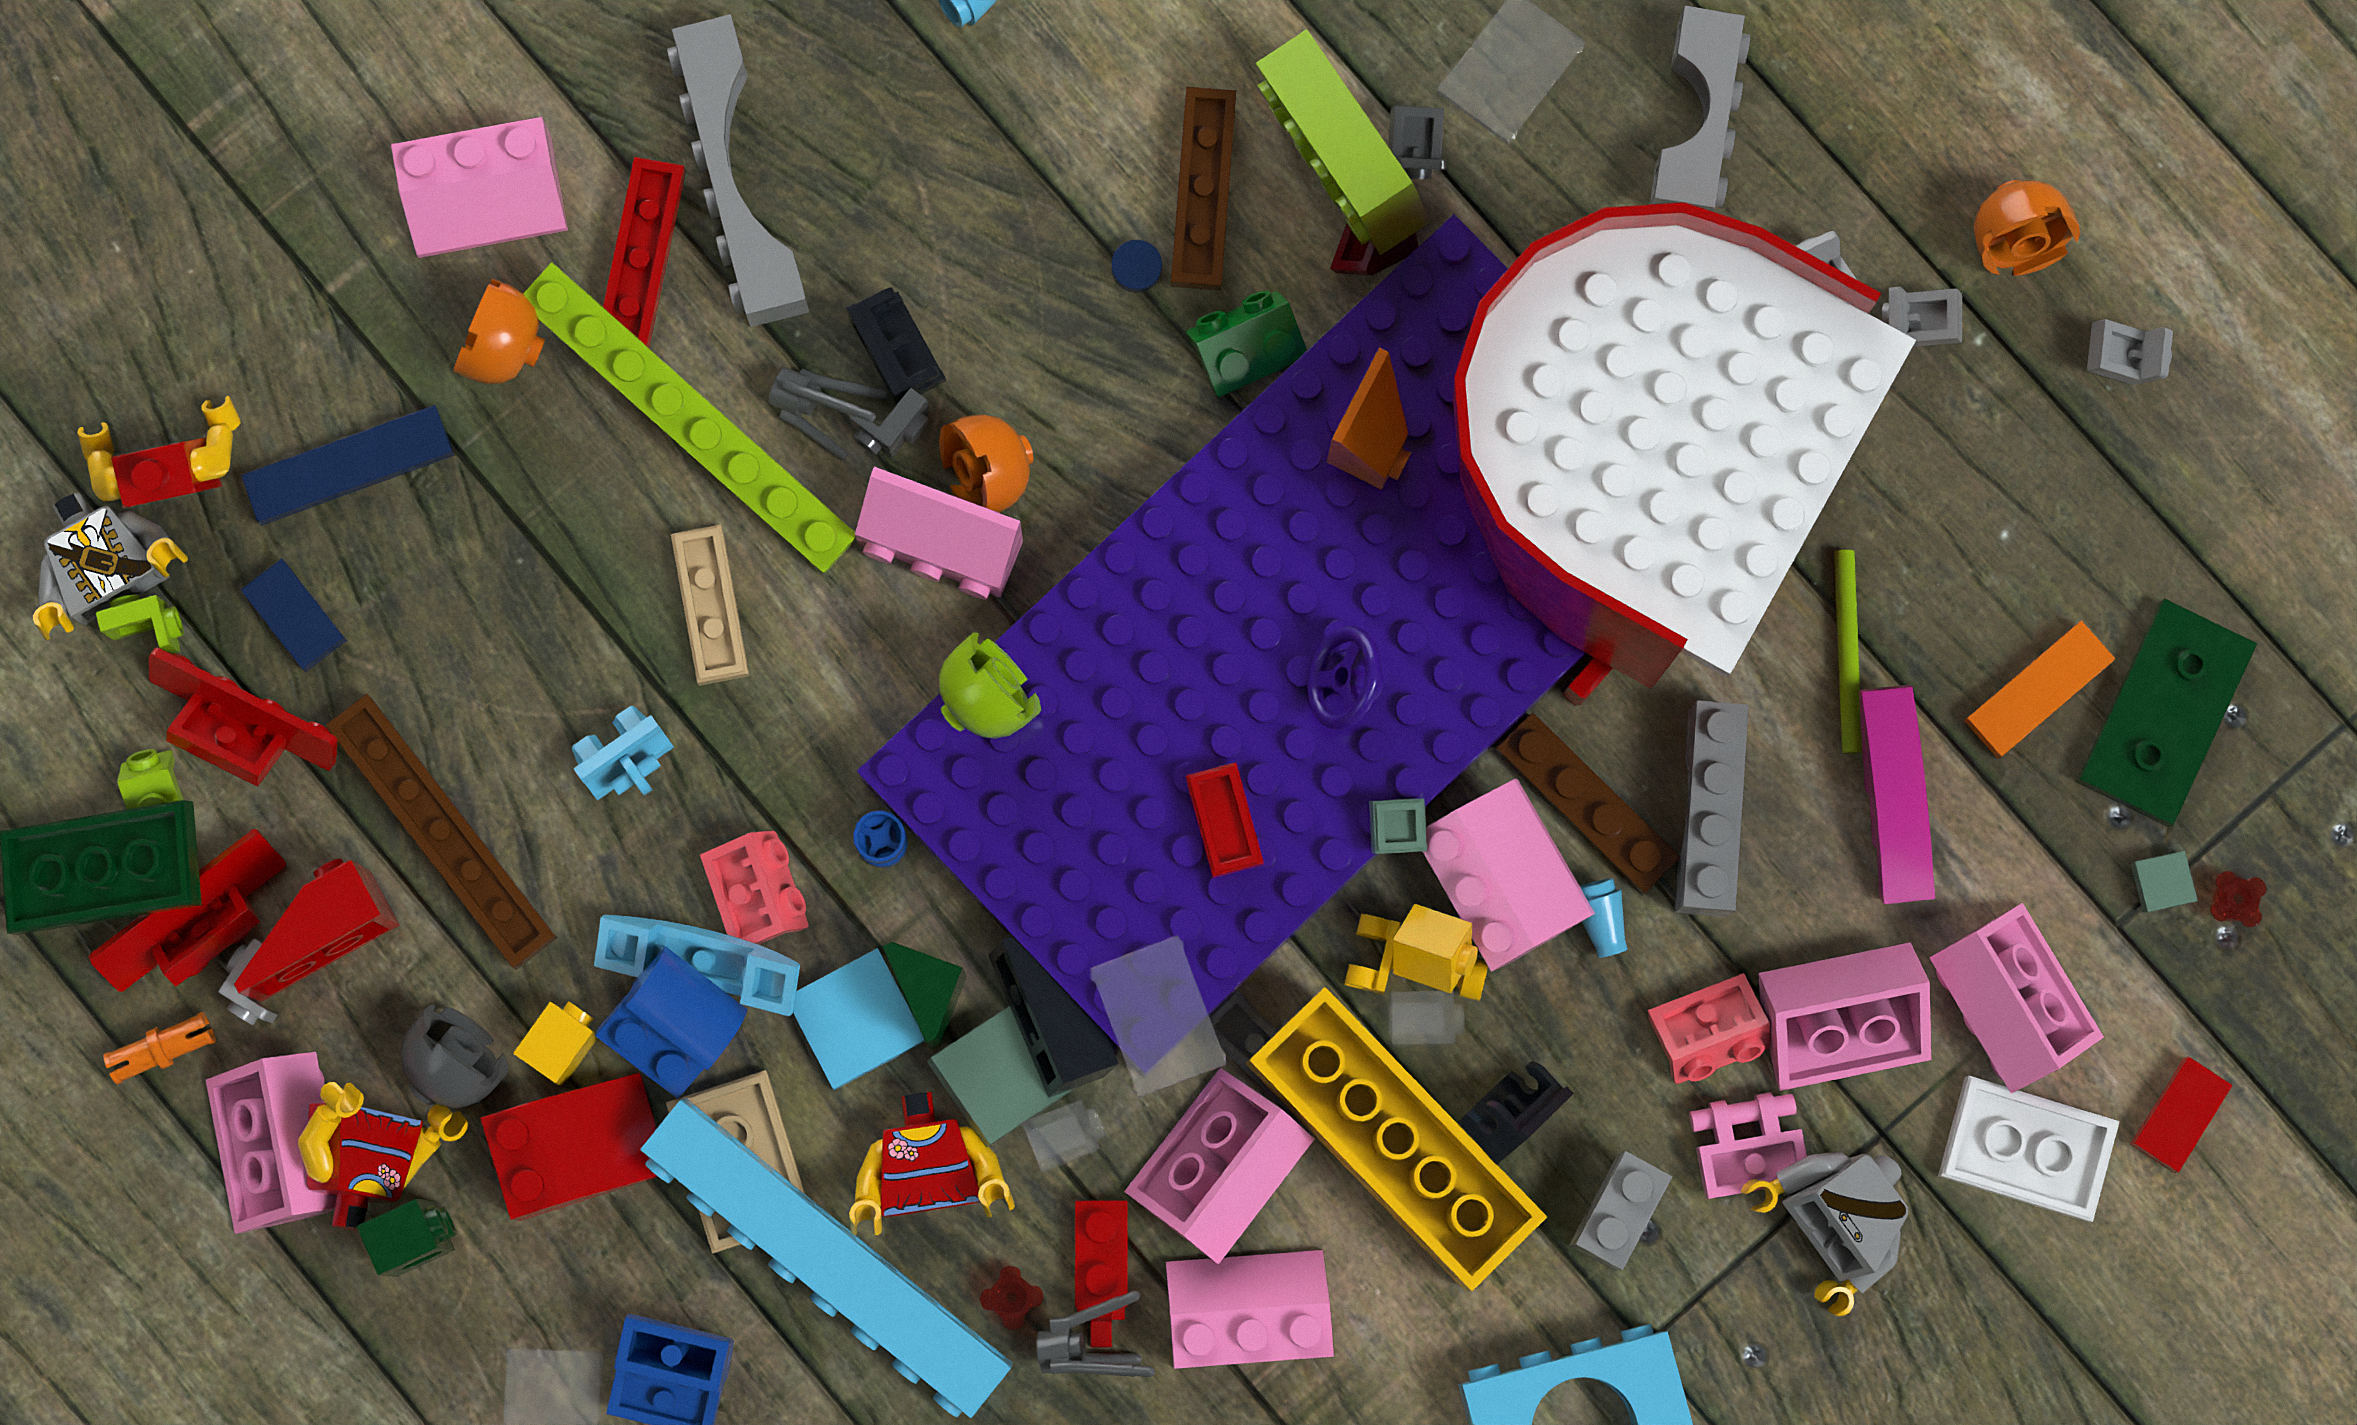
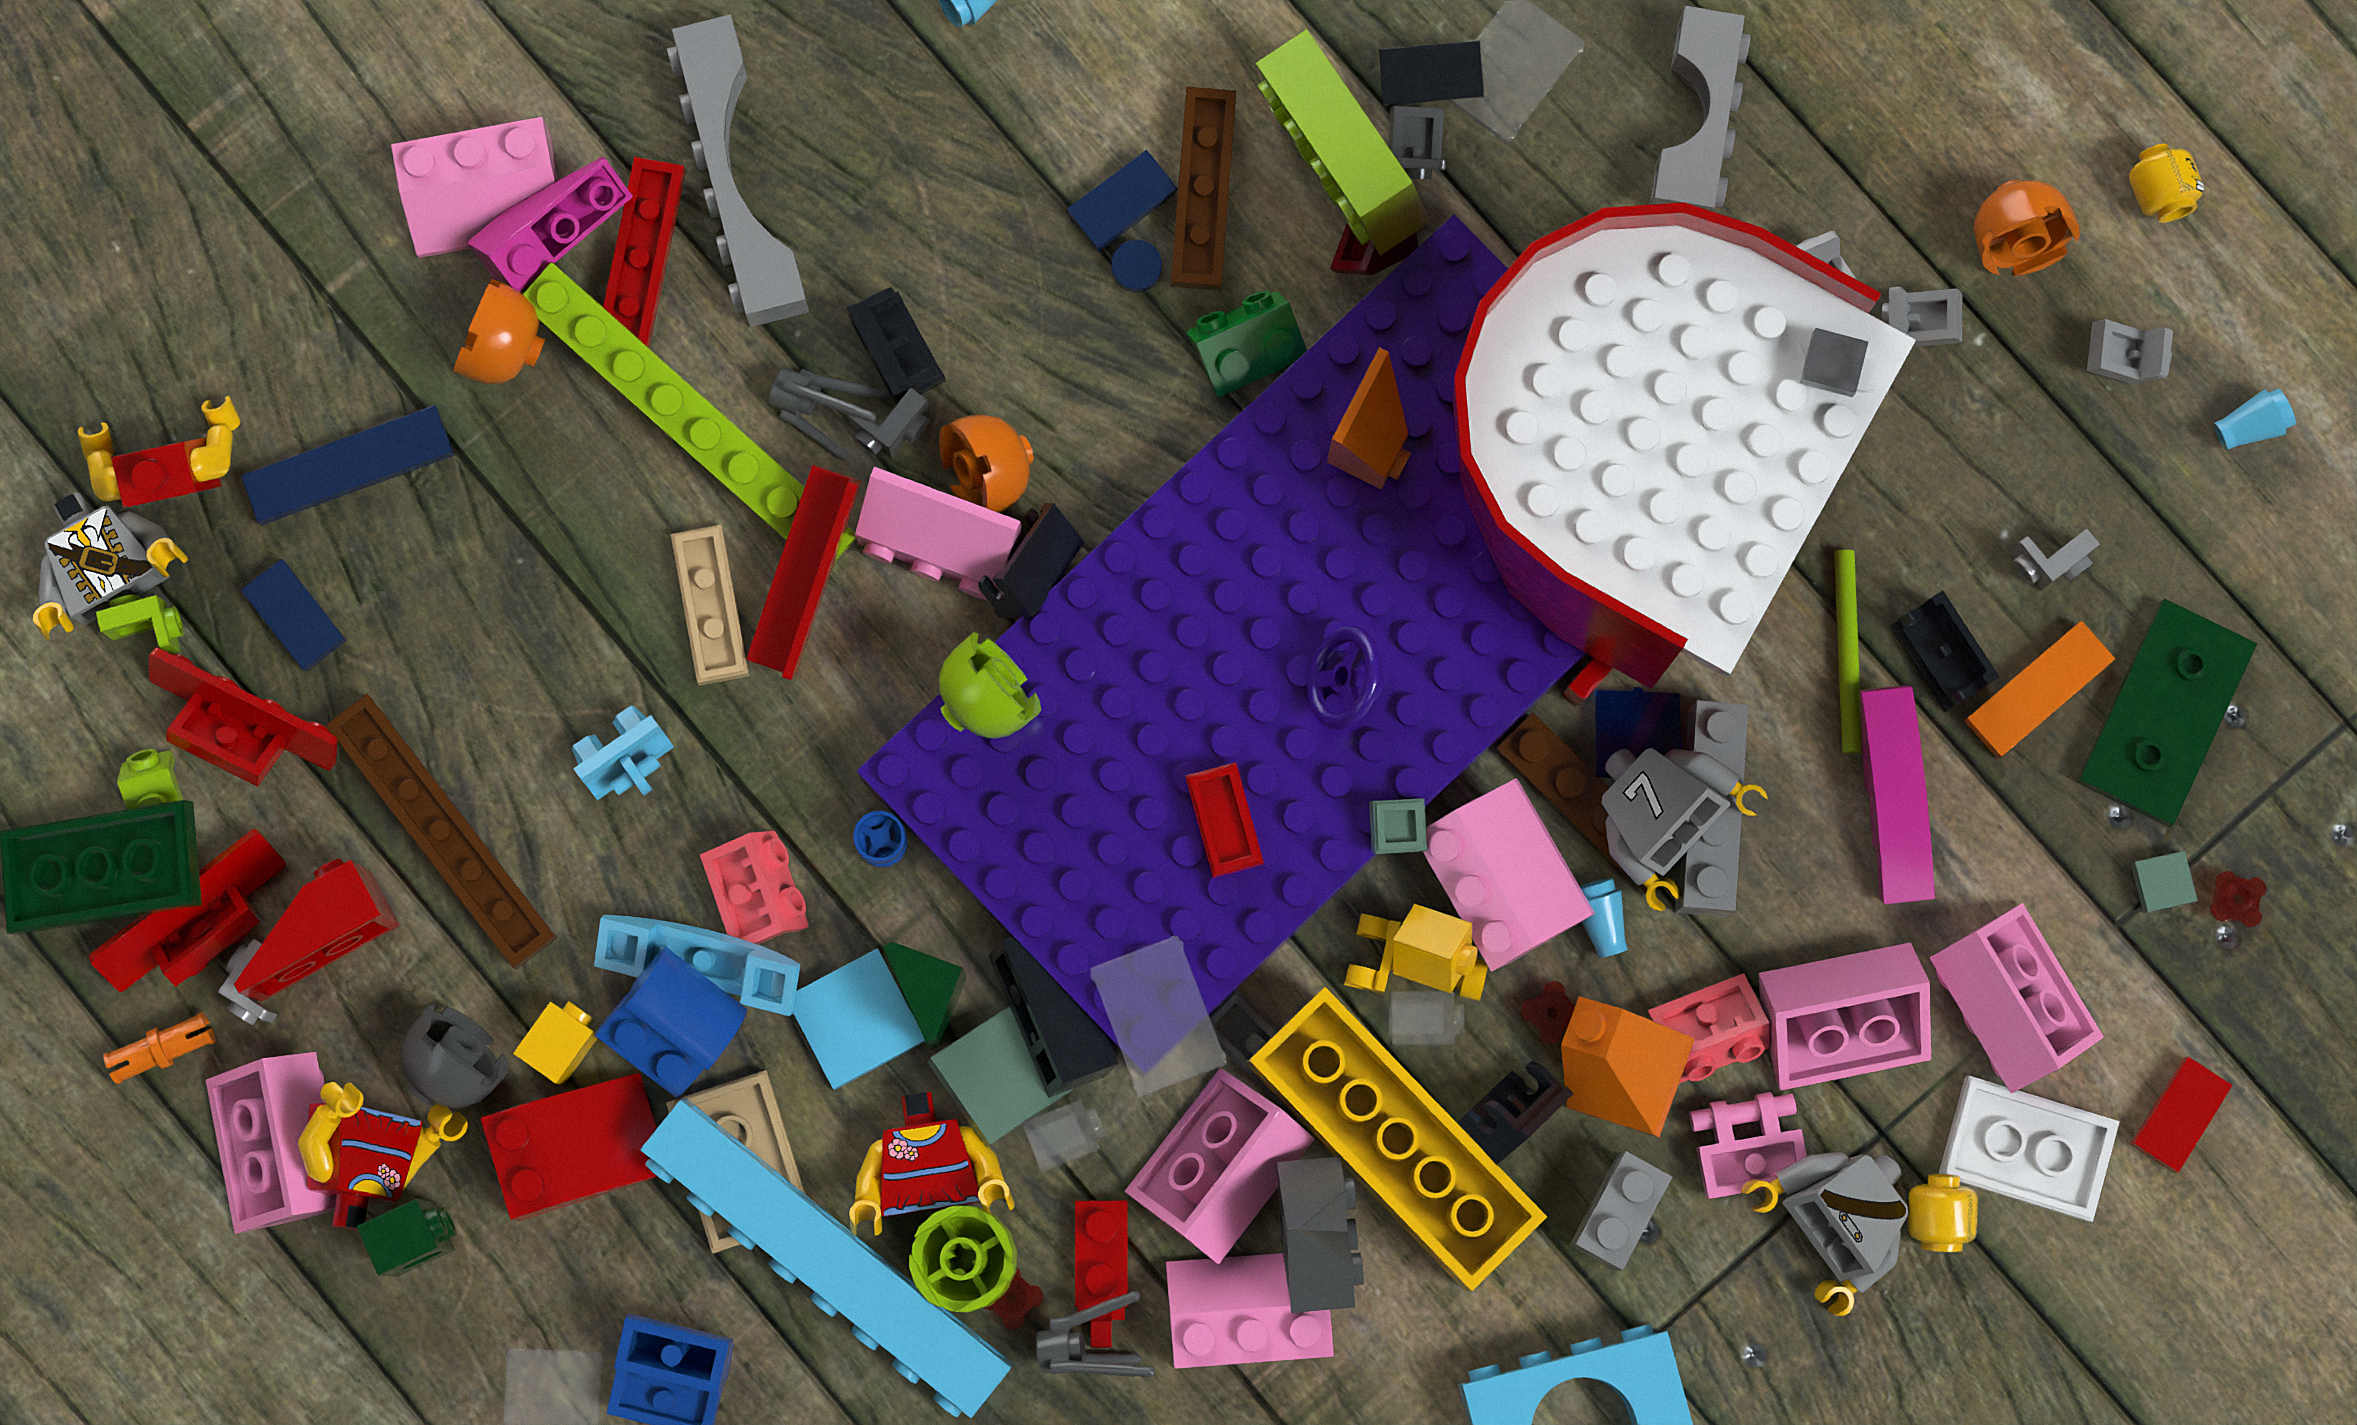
(548, 224): none -> dark pink slope
(804, 570): none -> red panel
(963, 1258): none -> lime cylinder
(1034, 565): none -> black hinge
(1122, 200): none -> dark blue tile
(1318, 1234): none -> dark grey slope
(1431, 73): none -> black hinge
(1536, 1012): none -> clear red plate
(1622, 1066): none -> orange slope
(1635, 723): none -> clear blue piece
(1663, 809): none -> light grey torso
(1834, 362): none -> flat silver tile
(1942, 1213): none -> yellow head
(1944, 651): none -> black hinge
(2068, 561): none -> light grey bracket
(2166, 183): none -> yellow head
(2258, 419): none -> medium azure cone

